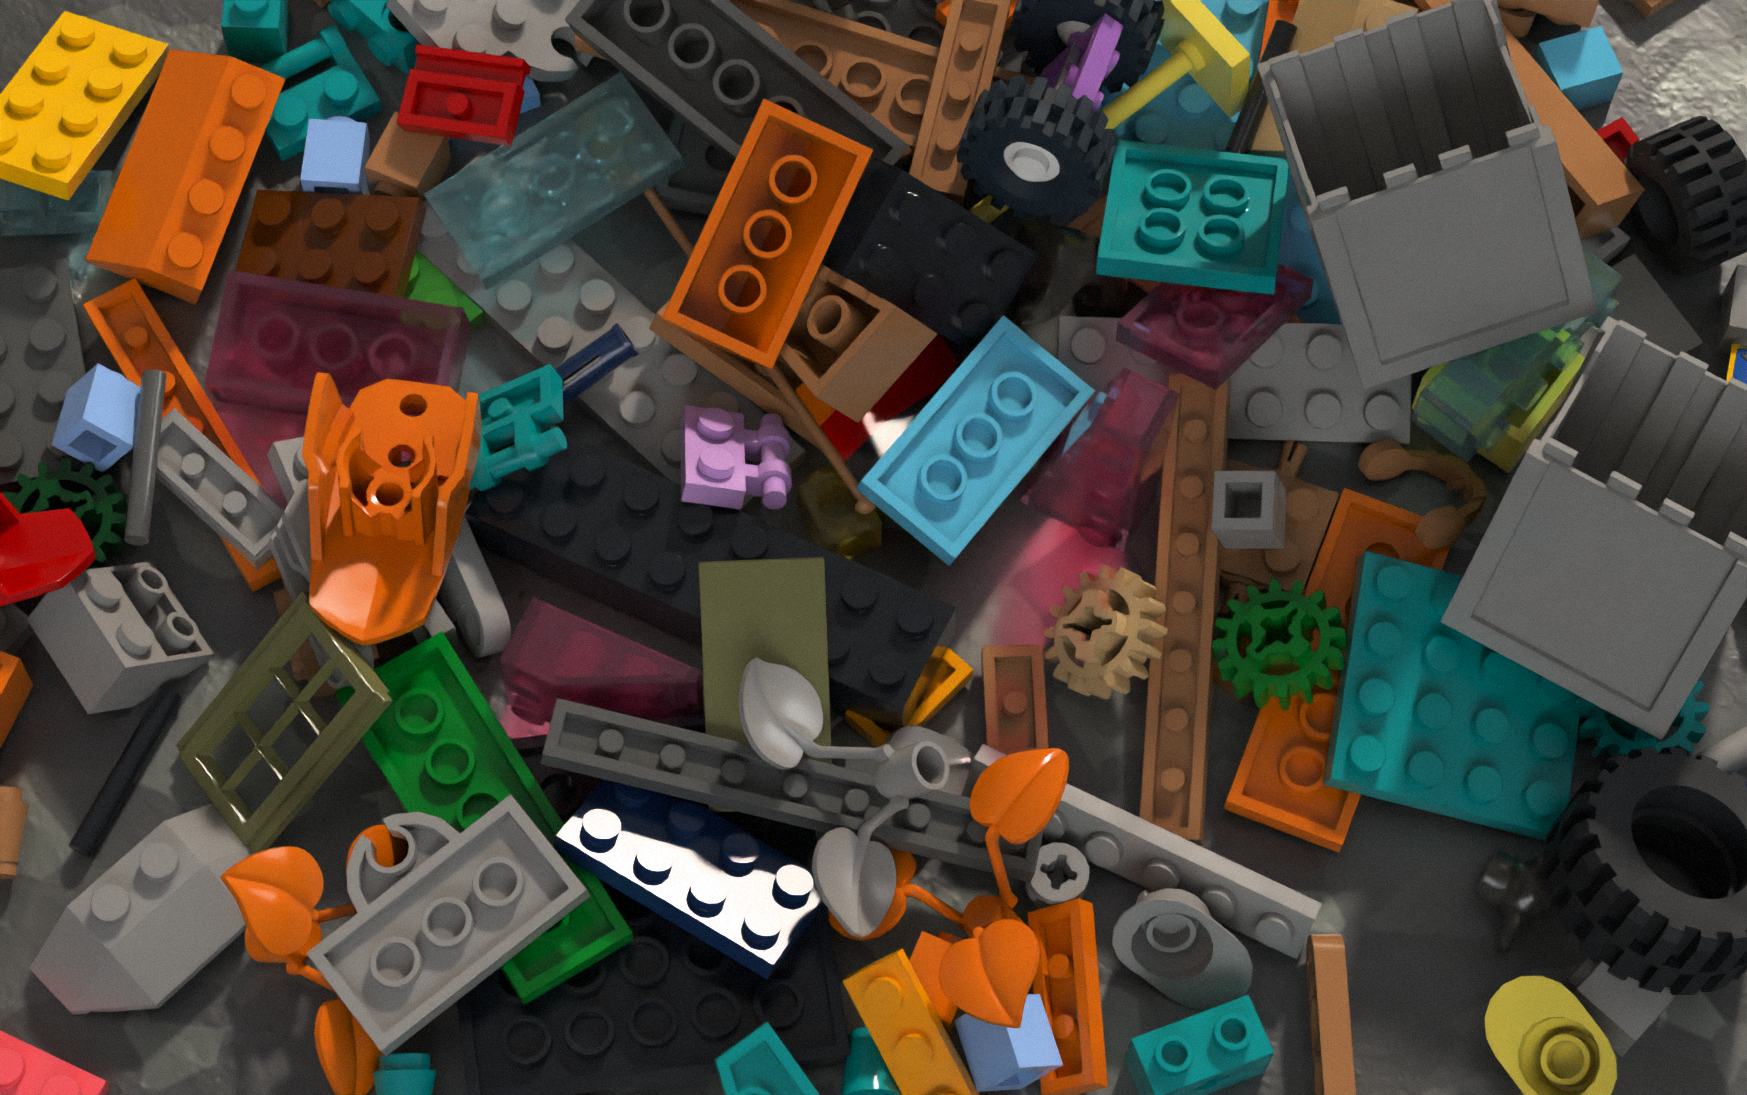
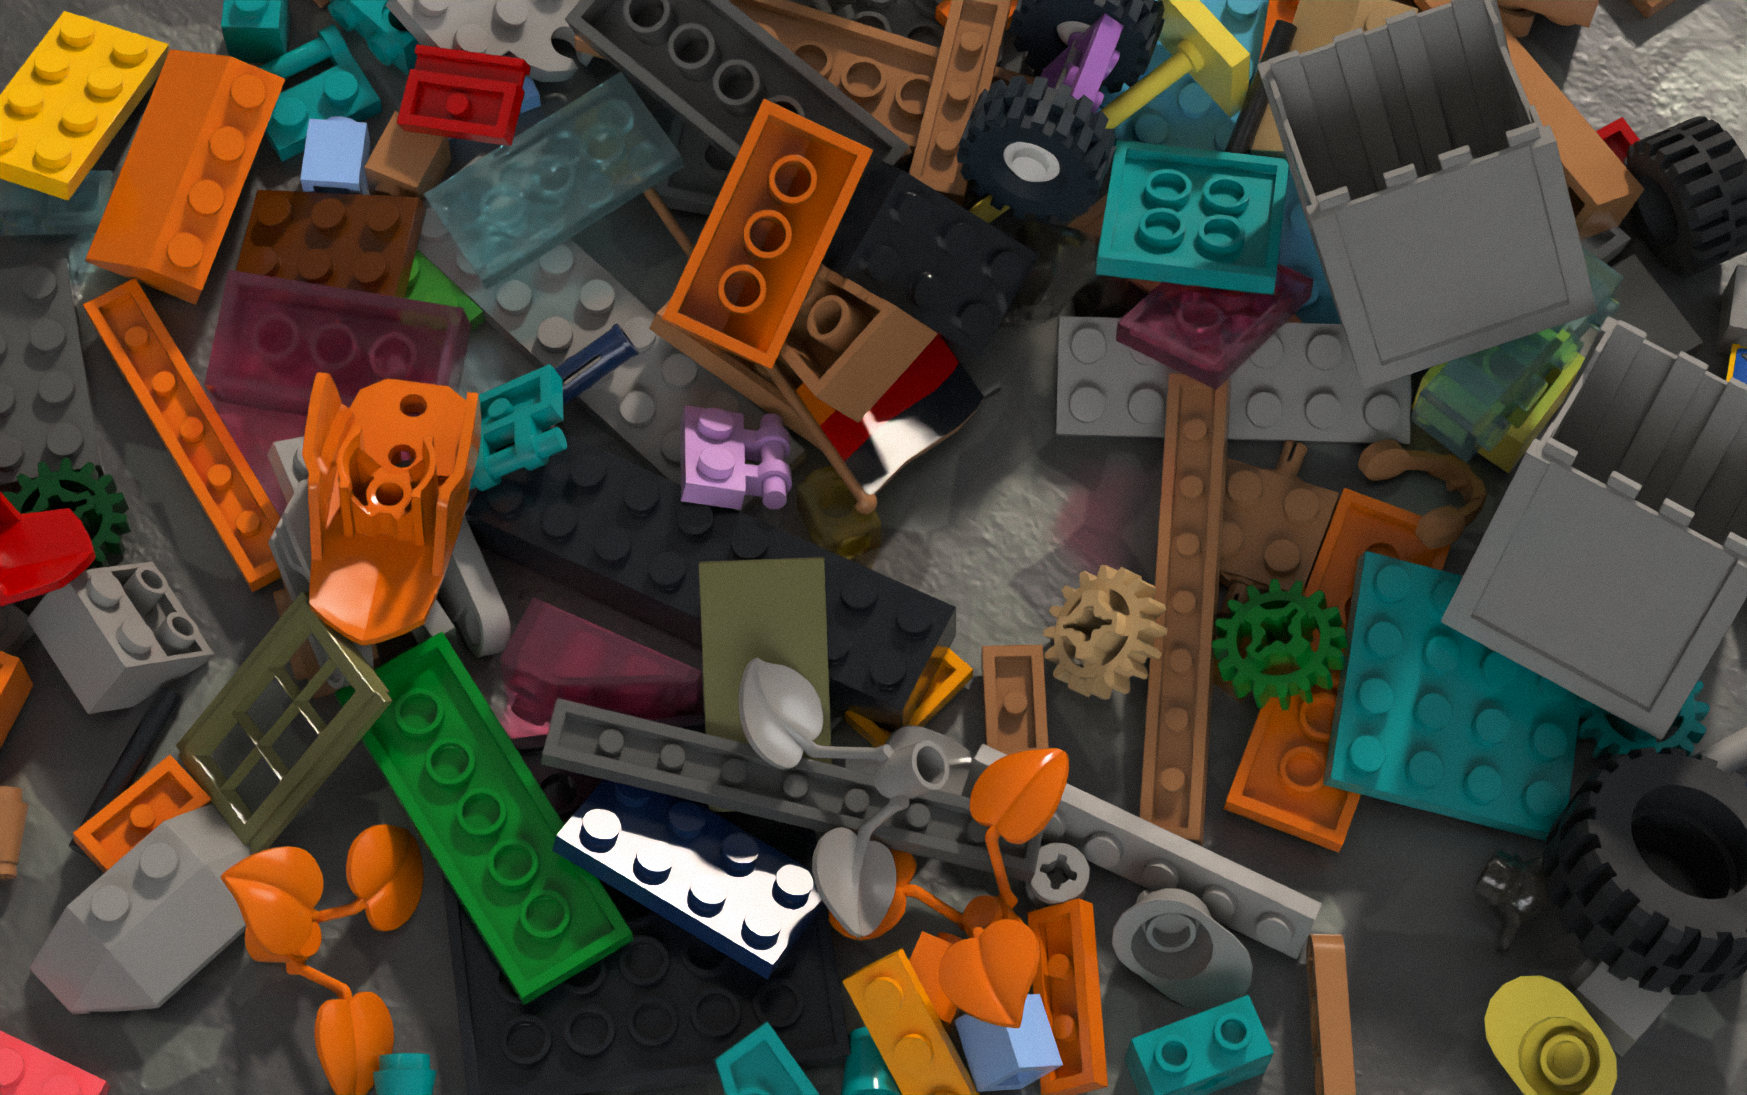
(98, 418): light blue brick -> none
(137, 811): none -> orange plate
(145, 457): dark grey bar -> none
(216, 489): light grey tile -> none
(441, 916): light grey plate -> none
(975, 440): medium azure plate -> none
(1107, 461): clear pink wedge -> none
(1249, 509): light grey brick -> none
(1581, 66): medium azure brick -> none

